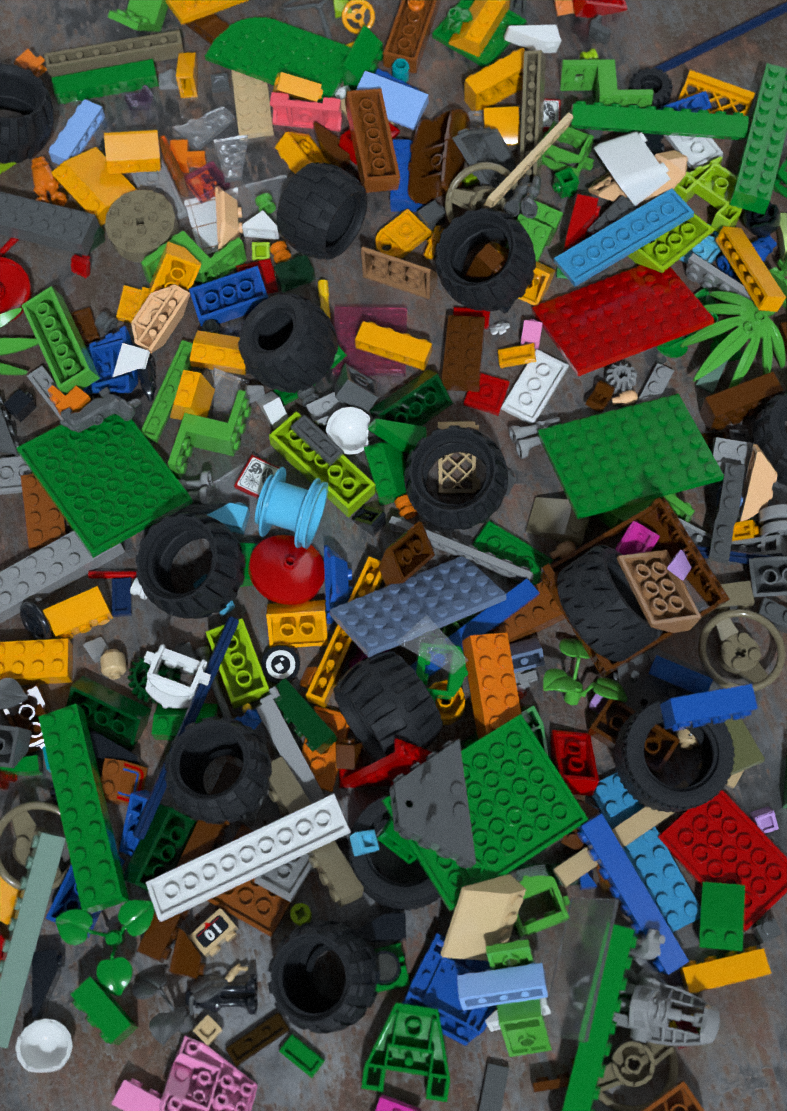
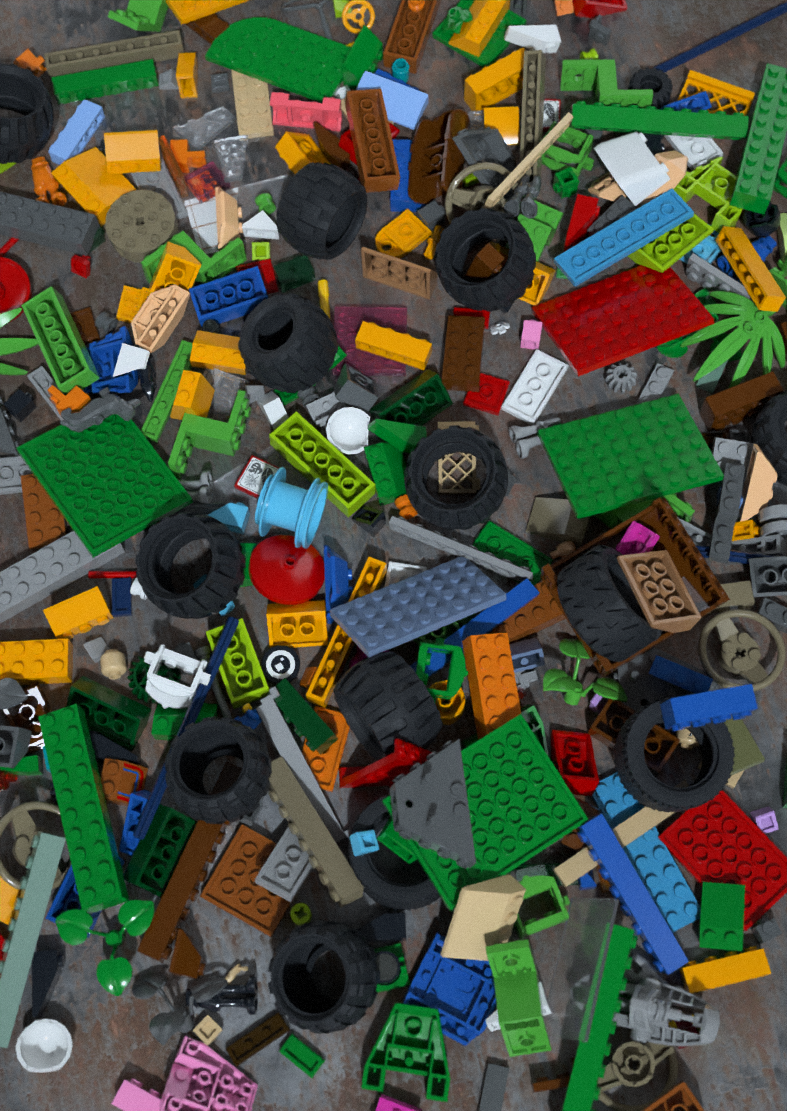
(35, 621): black plate -> none
(103, 1011): green brick -> none
(139, 100): clear purple bracket -> none
(214, 933): brick -> none
(247, 857): white plate -> none
(280, 252): orange wheel -> none
(298, 87): light orange slope -> none
(317, 440): dark grey tile -> none
(349, 754): reddish brown brick -> none
(406, 555): reddish brown slope -> none
(433, 645): clear wing -> none
(502, 986): light blue brick -> none
(517, 355): light orange plate -> none
(600, 397): reddish brown bracket -> none
(625, 398): light nougat cylinder -> none
(650, 945): light grey animal -> none
(679, 565): lavender slope -> none

